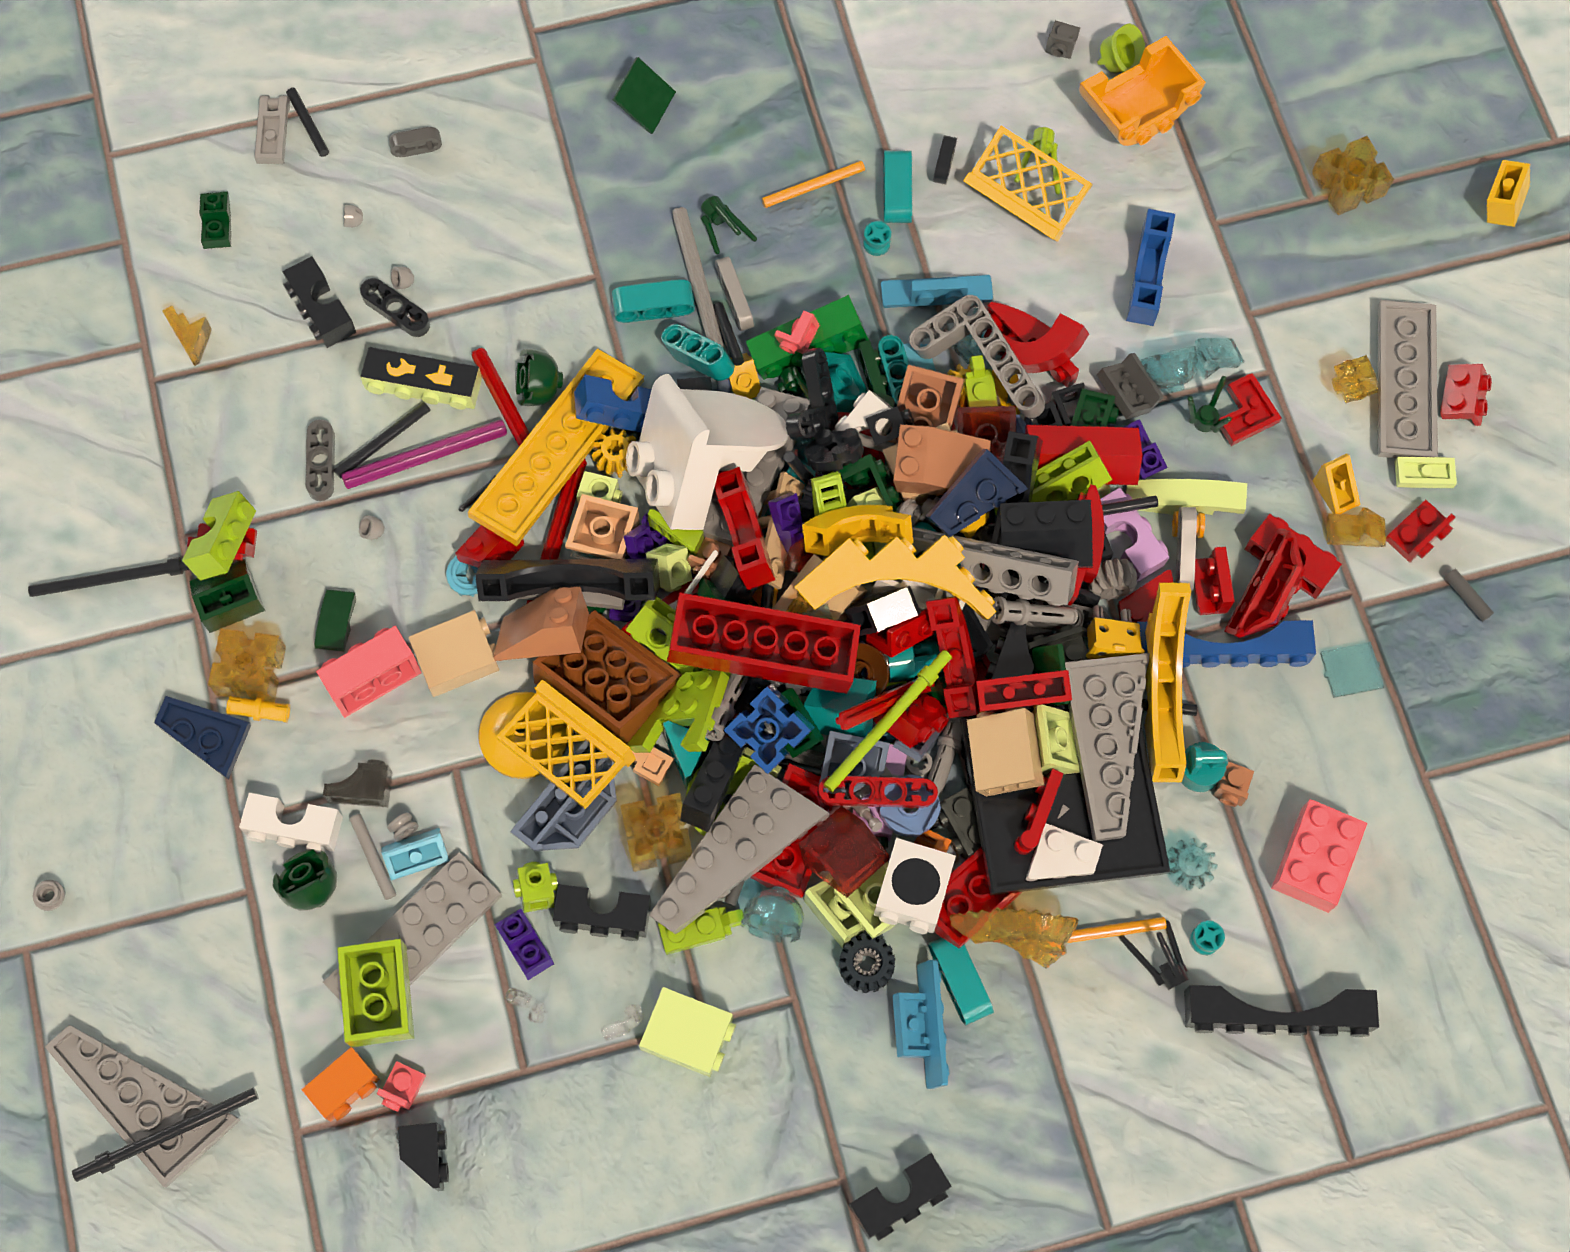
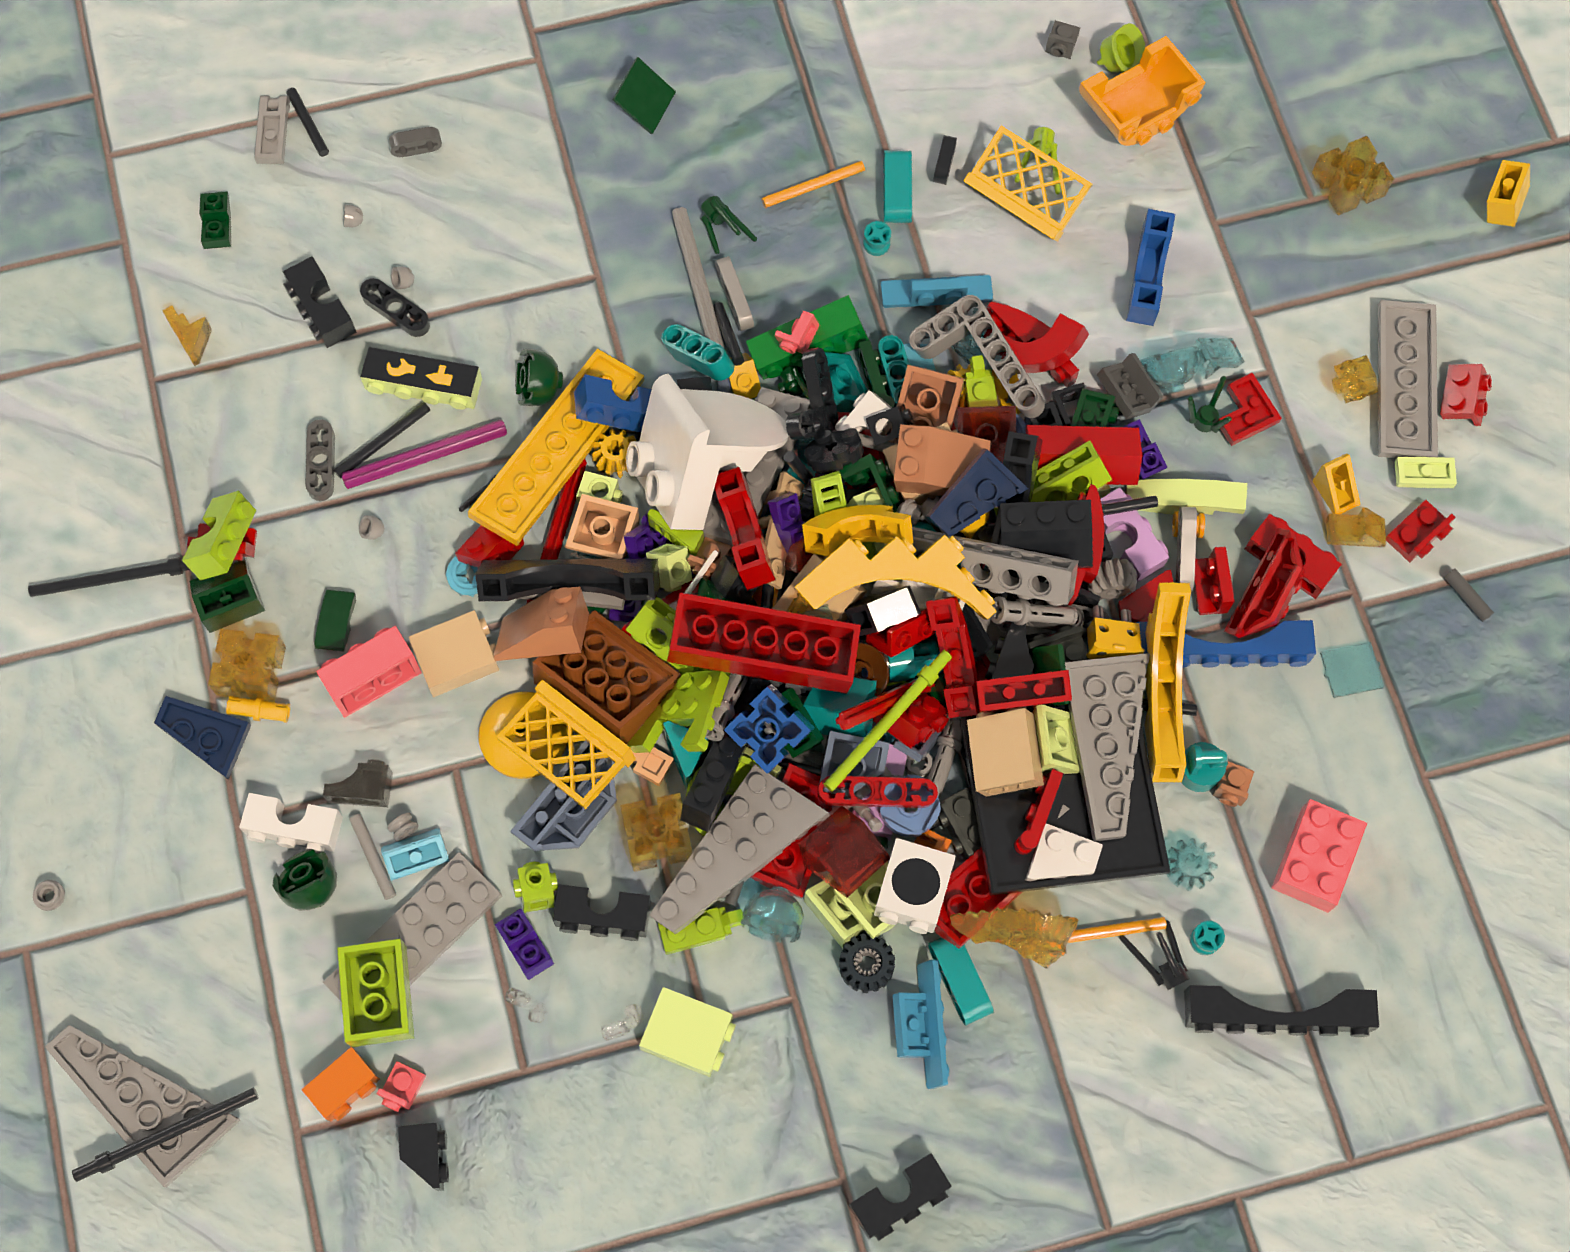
(500, 395): red axle -> none
(653, 301): teal beam -> none

